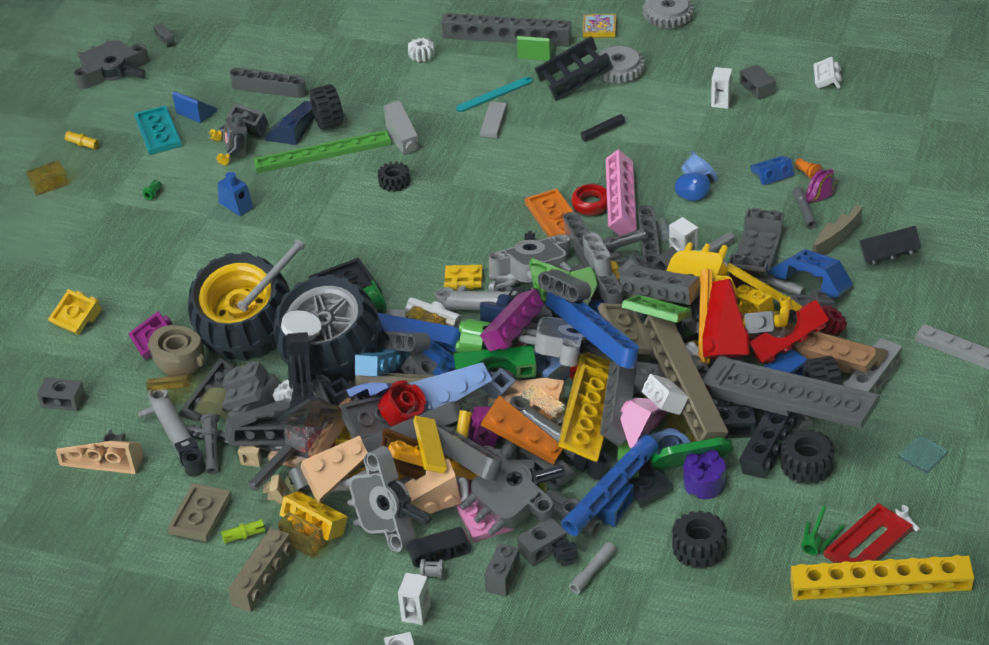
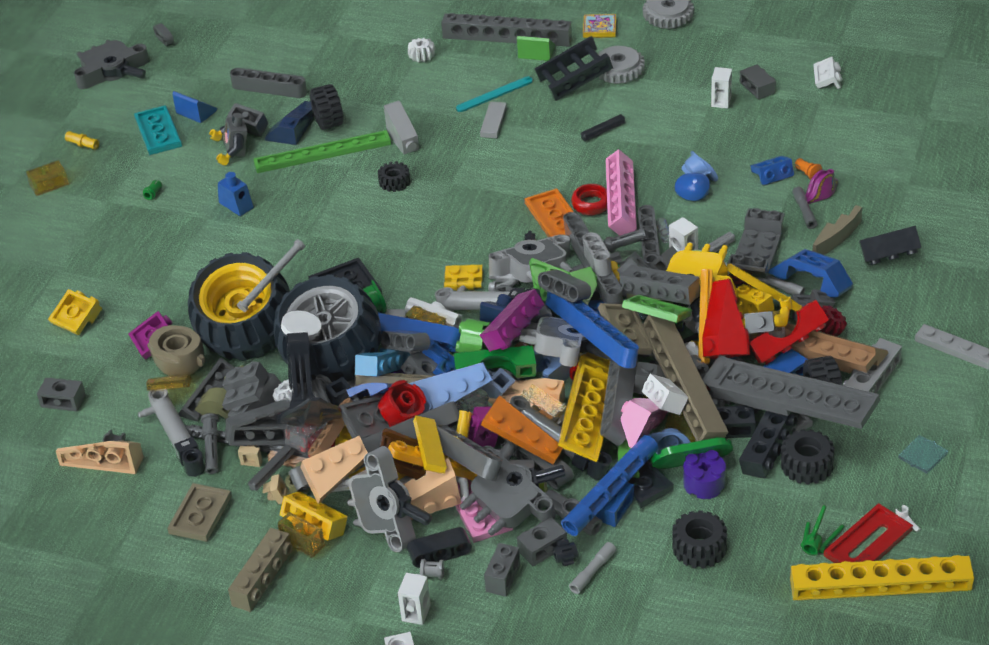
(243, 531): lime pin -> none

